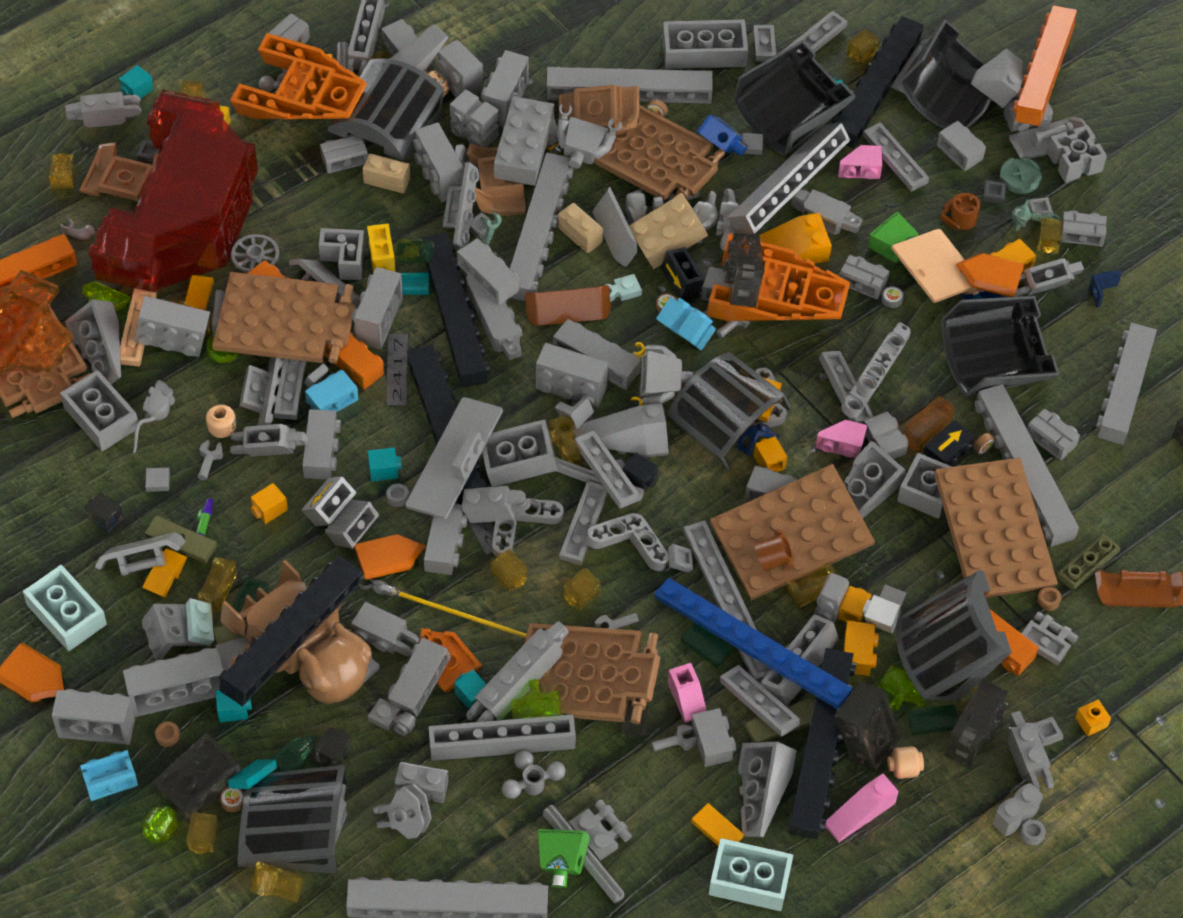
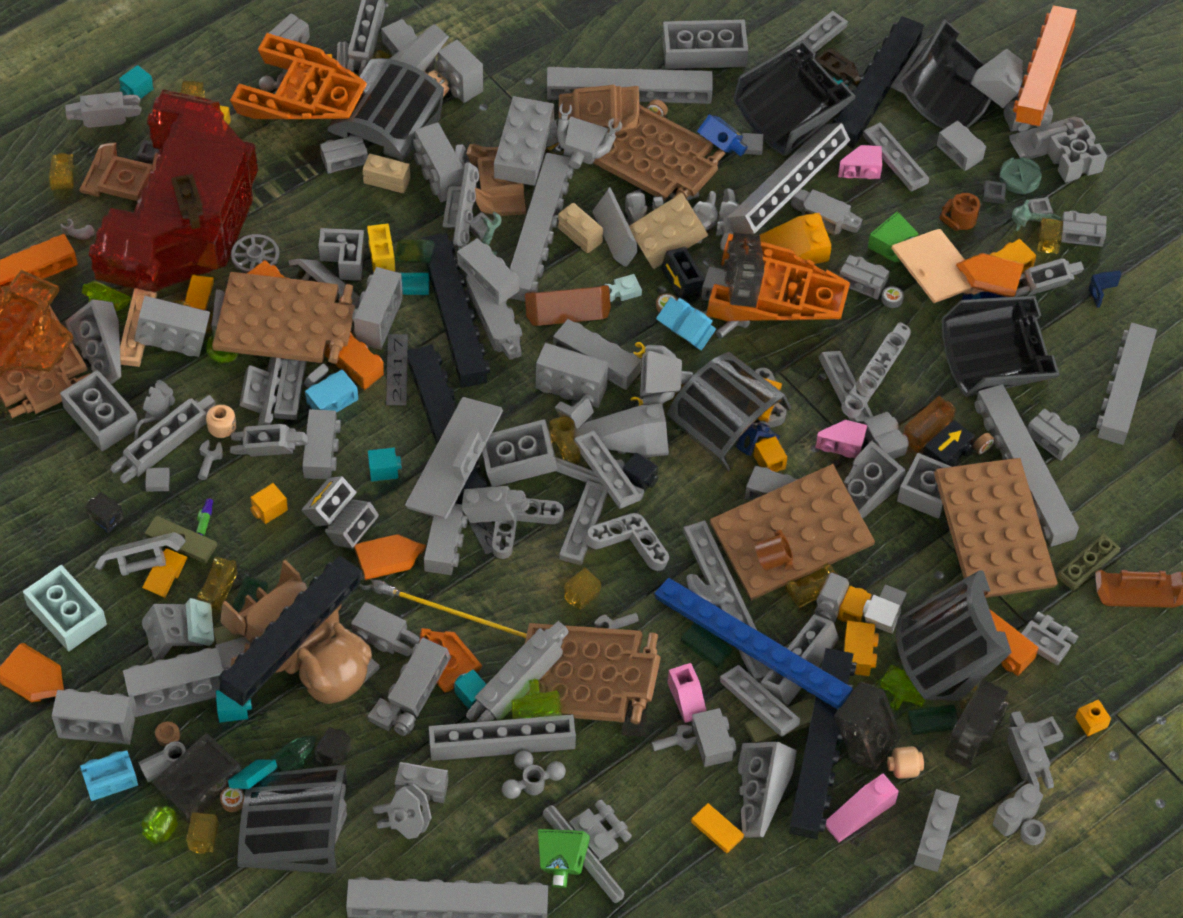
(159, 762): none -> light grey piece
(163, 437): none -> light grey hinge
(188, 198): none -> dark brown hinge
(275, 881): clear yellow plate -> none
(397, 495): light grey tile -> none
(474, 119): light grey brick -> none
(507, 81): light grey brick -> none
(509, 570): clear yellow brick -> none
(680, 558): light grey tile -> none
(709, 592): none -> light grey piece
(750, 874): light aqua brick -> none
(764, 42): light grey plate -> none
(839, 66): none -> dark brown hinge
(863, 47): clear yellow brick -> none
(936, 830): none -> light grey brick
(1049, 598): medium nougat tile -> none

